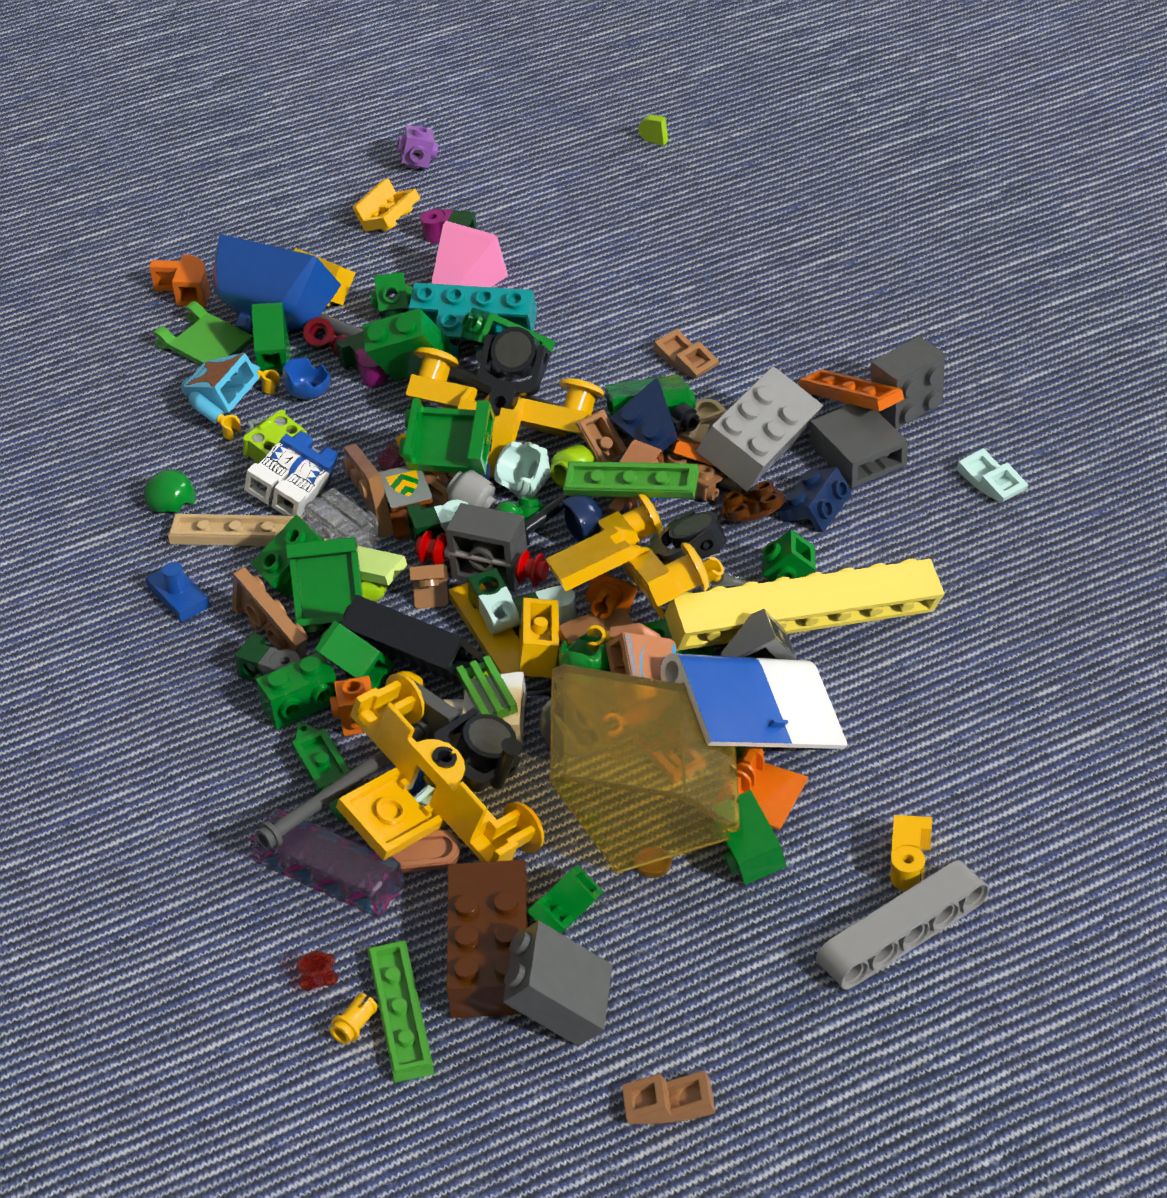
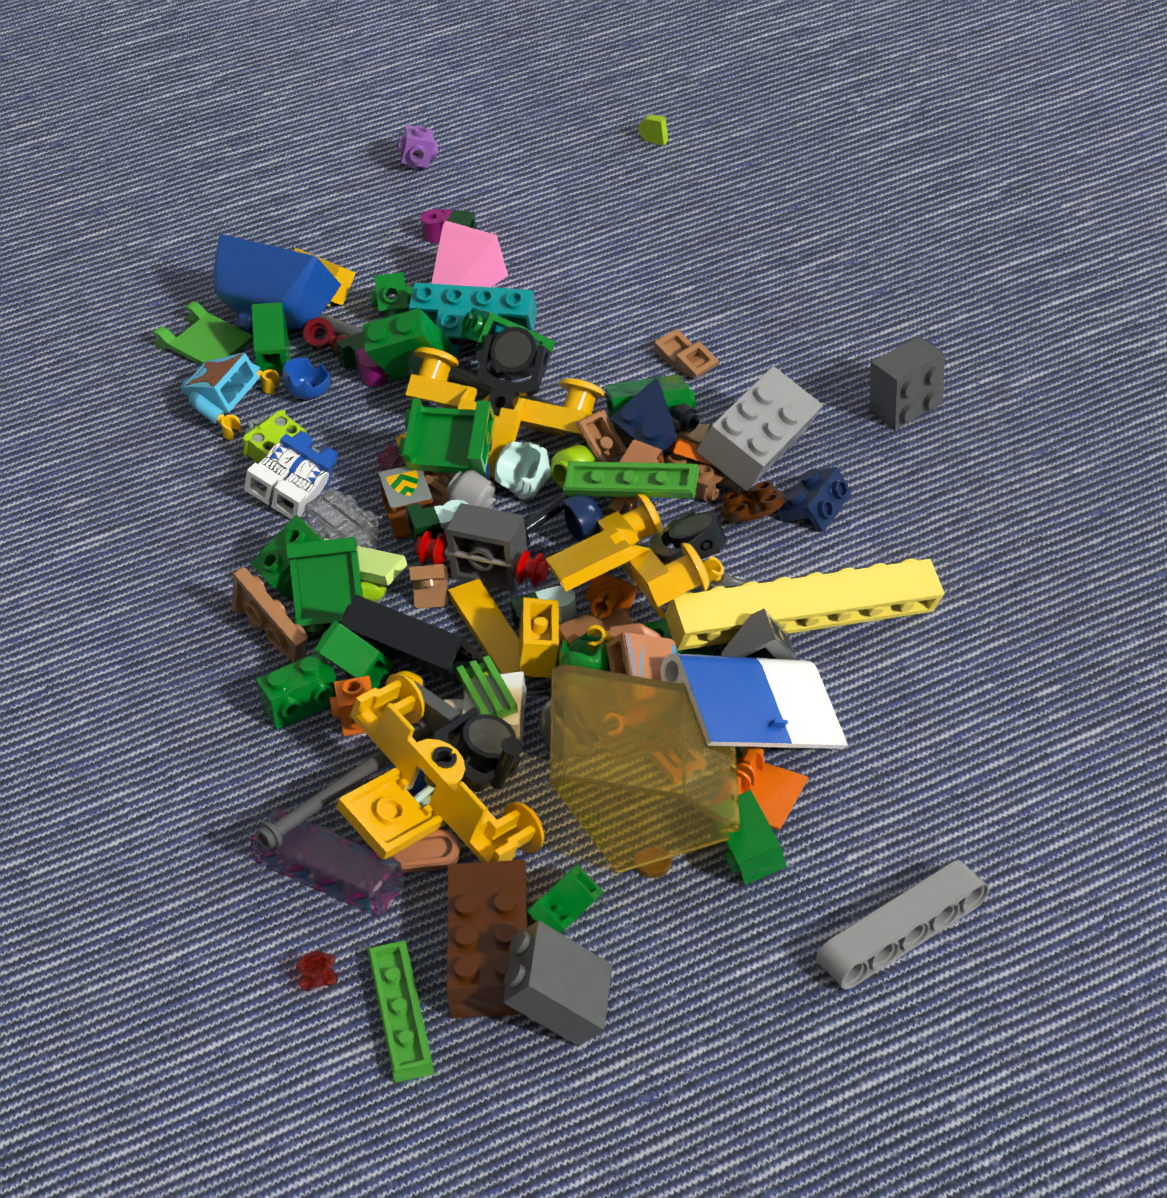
(169, 491): green hair -> none
(177, 591): blue tile -> none
(184, 277): orange brick -> none
(226, 529): tan tile -> none
(258, 659): dark green leg -> none
(320, 760): green plate -> none
(347, 1025): yellow pin -> none
(369, 485): medium nougat wing -> none
(384, 206): yellow bracket -> none
(494, 602): light aqua leg -> none
(527, 506): green plate -> none
(658, 1101): medium nougat slope -> none
(709, 411): tan tile -> none
(788, 557): green brick -> none
(851, 390): orange tile -> none
(858, 443): dark grey brick -> none
(907, 861): yellow leg -> none
(991, 478): light aqua slope -> none

